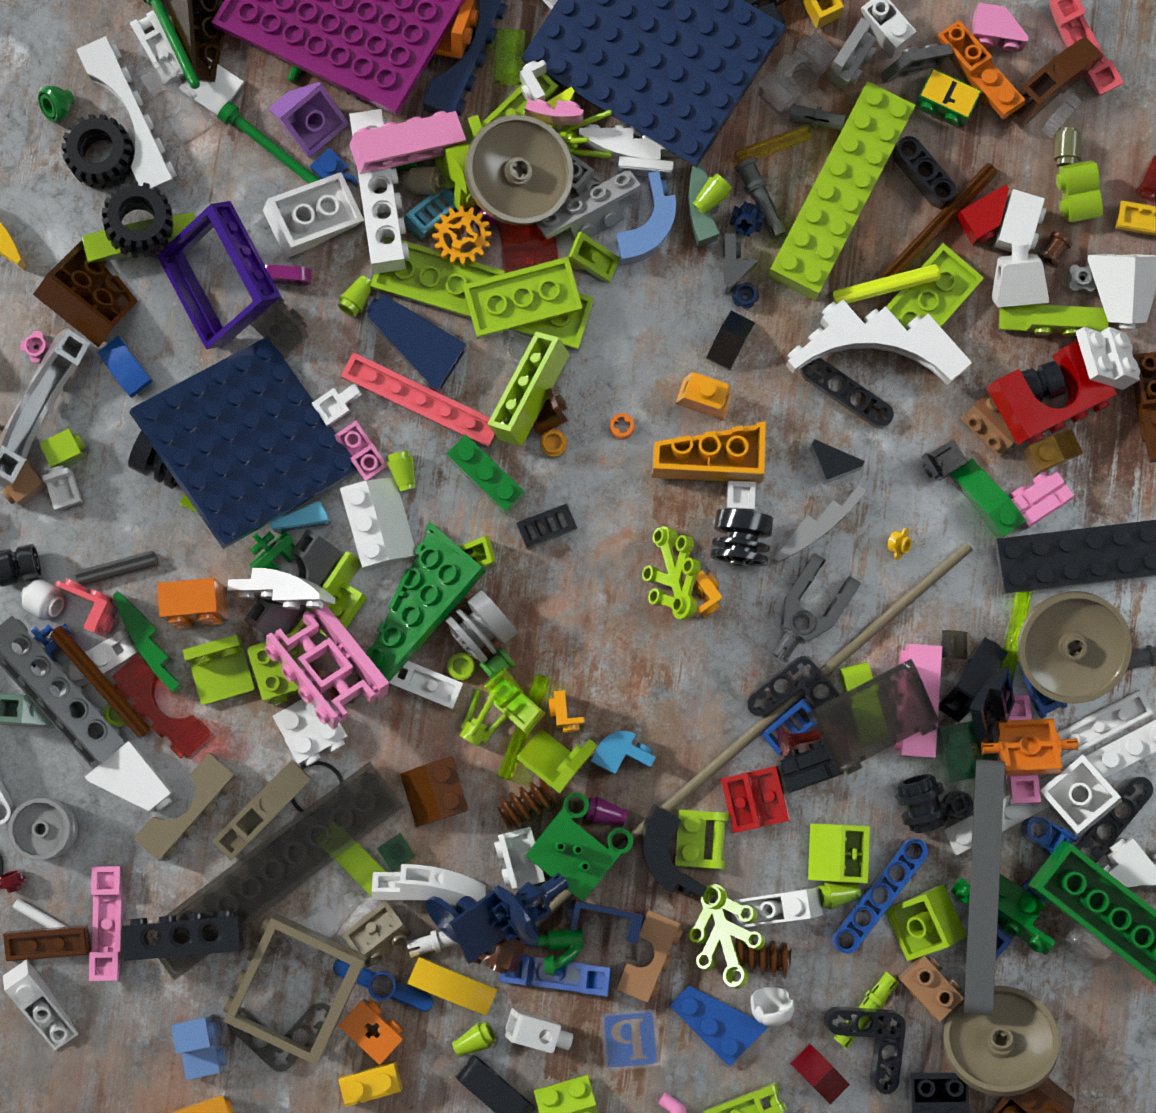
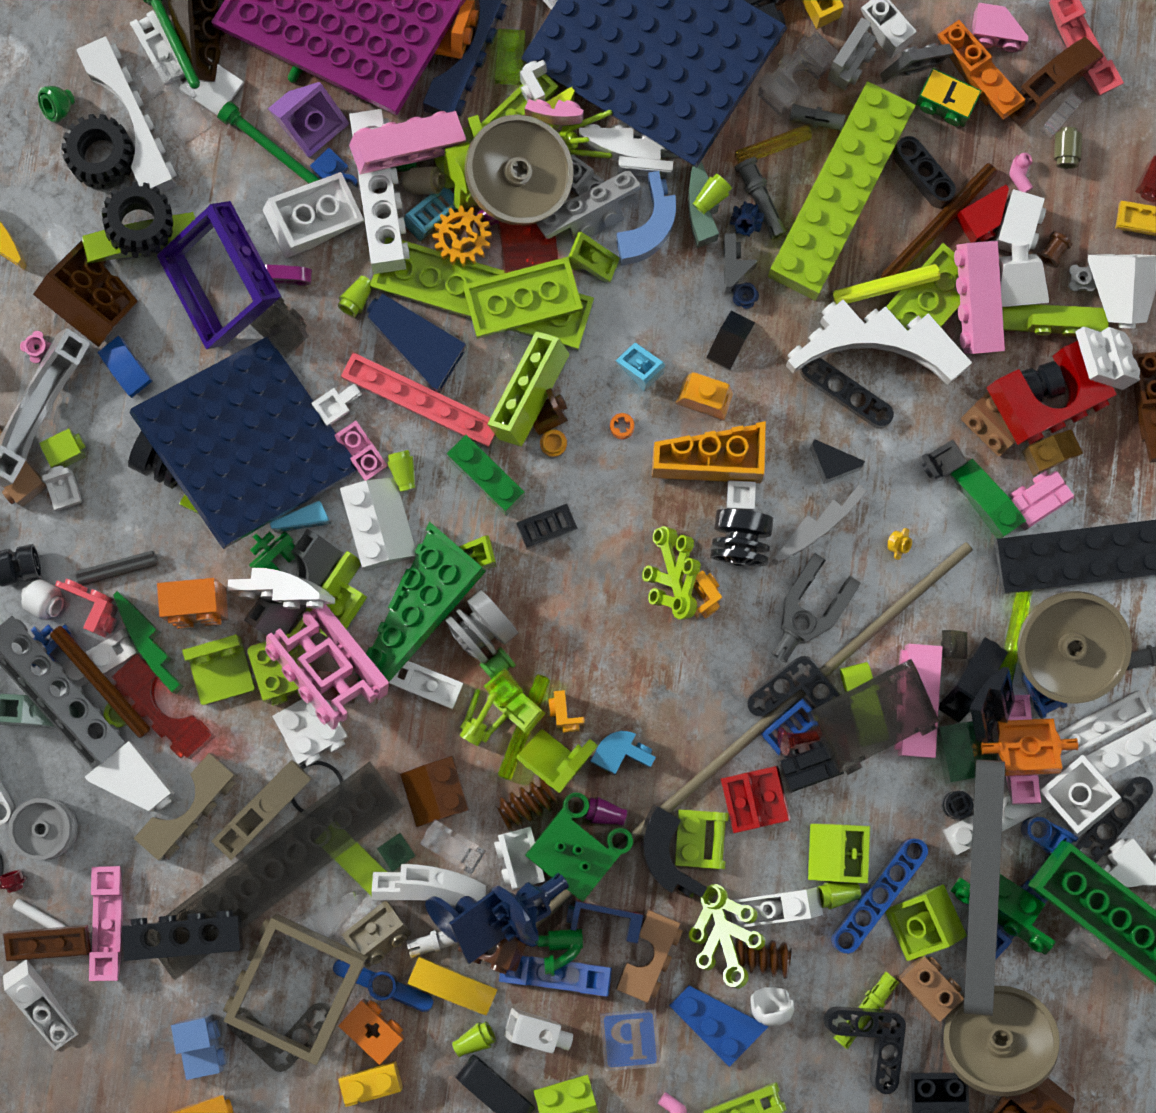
(453, 847): none -> clear brick
(461, 666): lime tile -> none
(641, 366): none -> medium azure slope
(819, 1073): dark red slope -> none
(922, 803): black piece -> none
(979, 297): none -> bright pink brick
(1019, 170): none -> bright pink arm
(1079, 191): lime brick -> none

